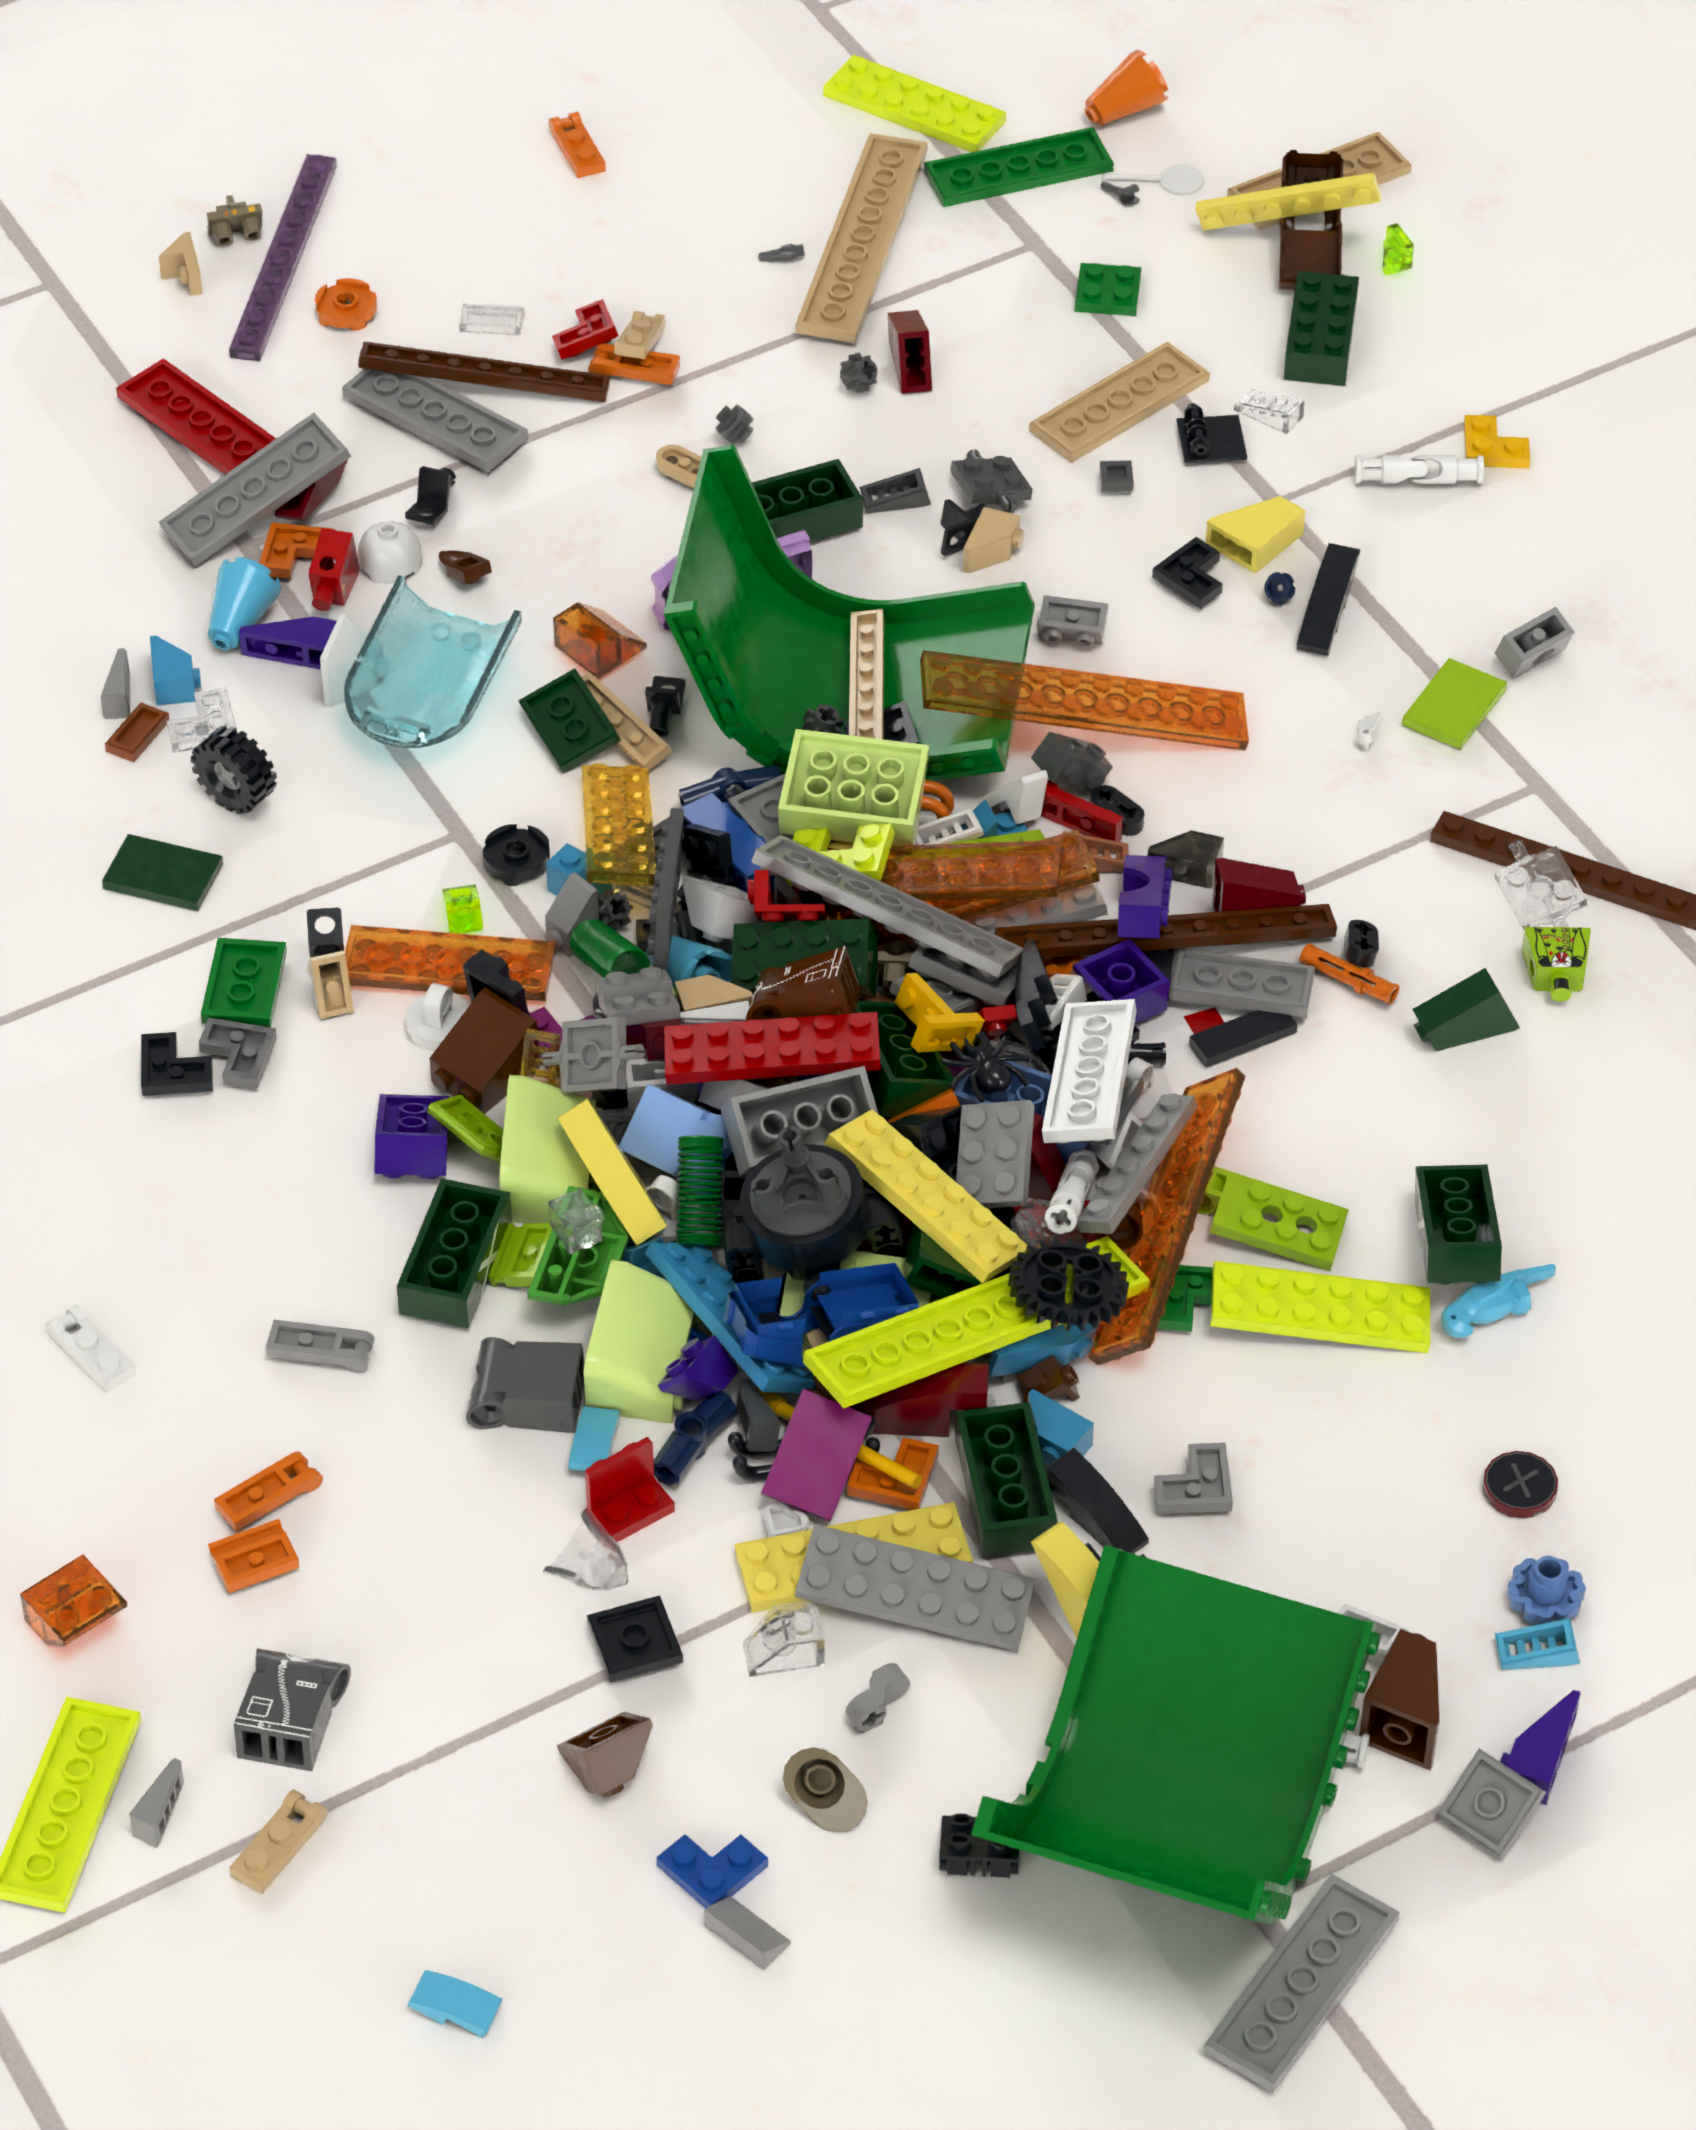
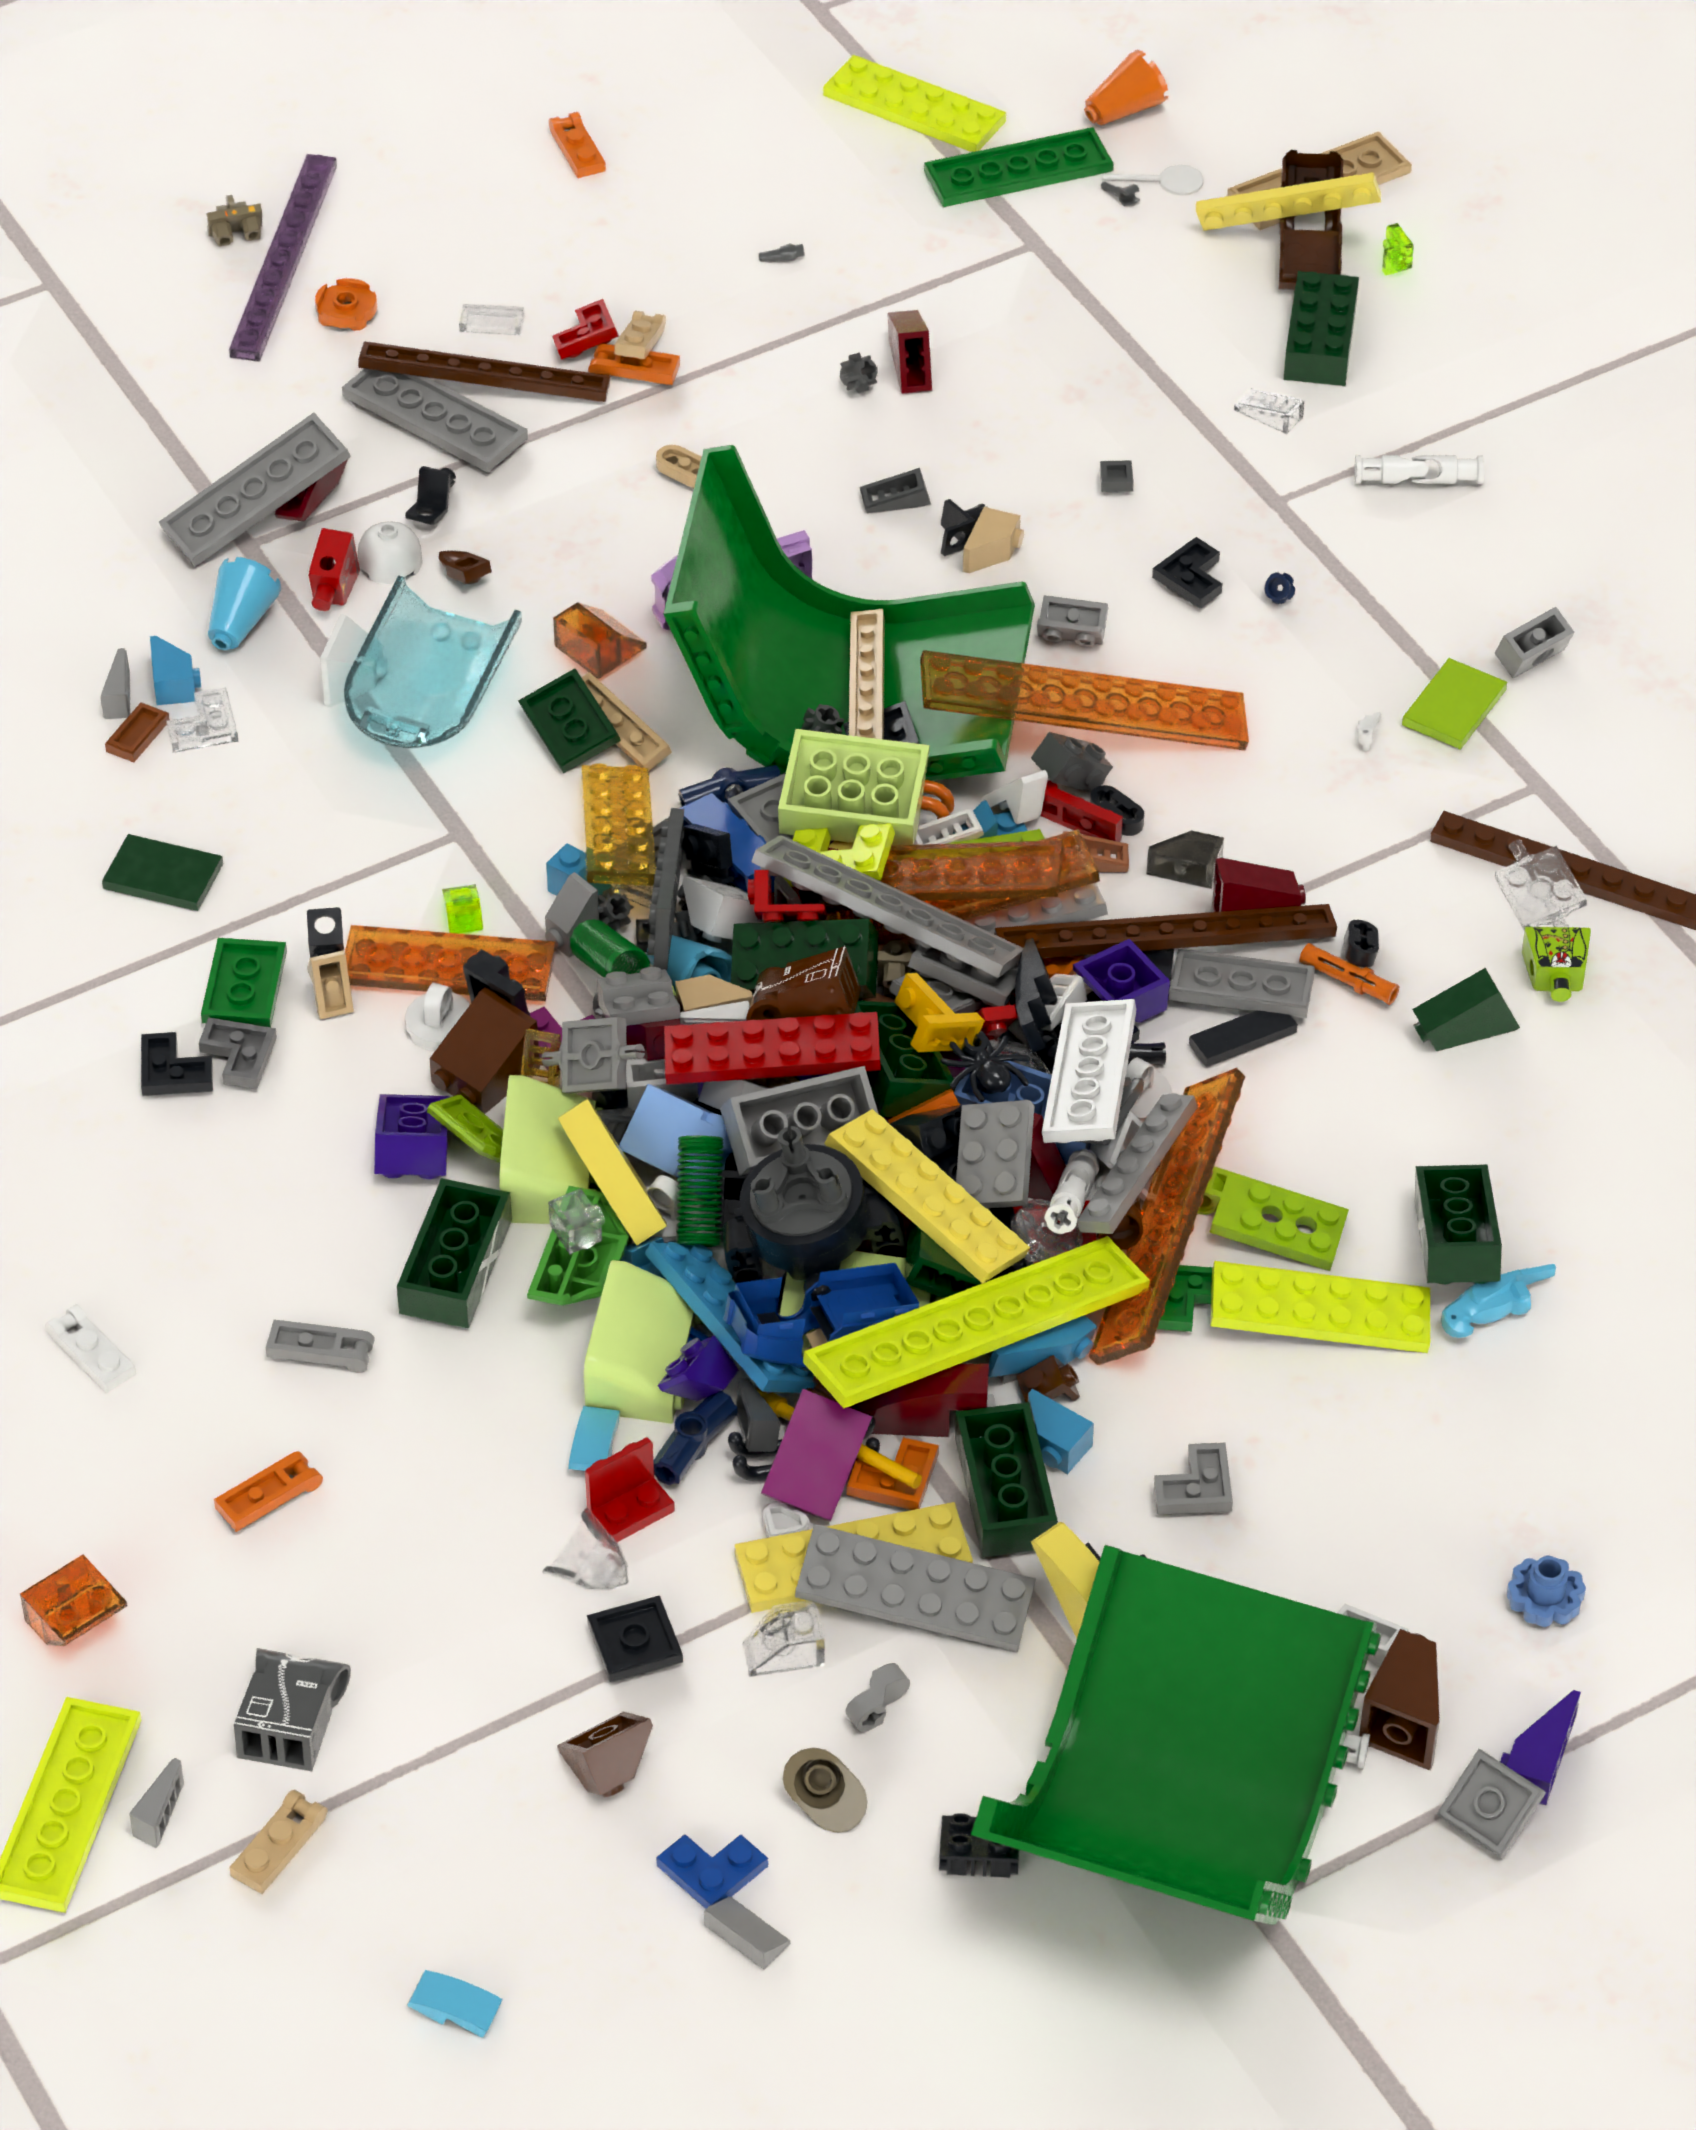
(181, 262): tan slope -> none
(193, 416): red plate -> none
(233, 769): black wheel -> none
(253, 1555): orange plate -> none
(287, 543): orange plate -> none
(288, 641): dark purple slope -> none
(516, 868): black plate -> none
(519, 1254): lime plate -> none
(527, 1385): dark grey piece -> none
(664, 702): black bracket -> none
(734, 423): dark grey gear -> none
(812, 500): dark green brick -> none
(861, 238): tan plate -> none
(991, 480): dark grey plate -> none
(1040, 1284): black gear -> none
(1094, 1503): black slope -> none
(1108, 289): green plate -> none
(1119, 402): tan tile -> none
(1144, 896): dark purple arch -> none
(1203, 1020): red sticker -> none
(1210, 436): black hinge -> none
(1256, 532): light yellow slope -> none
(1301, 1983): light grey plate -> none
(1328, 599): black slope -> none
(1500, 452): yellow plate -> none
(1520, 1484): black tile -> none
(1546, 1632): medium azure slope -> none

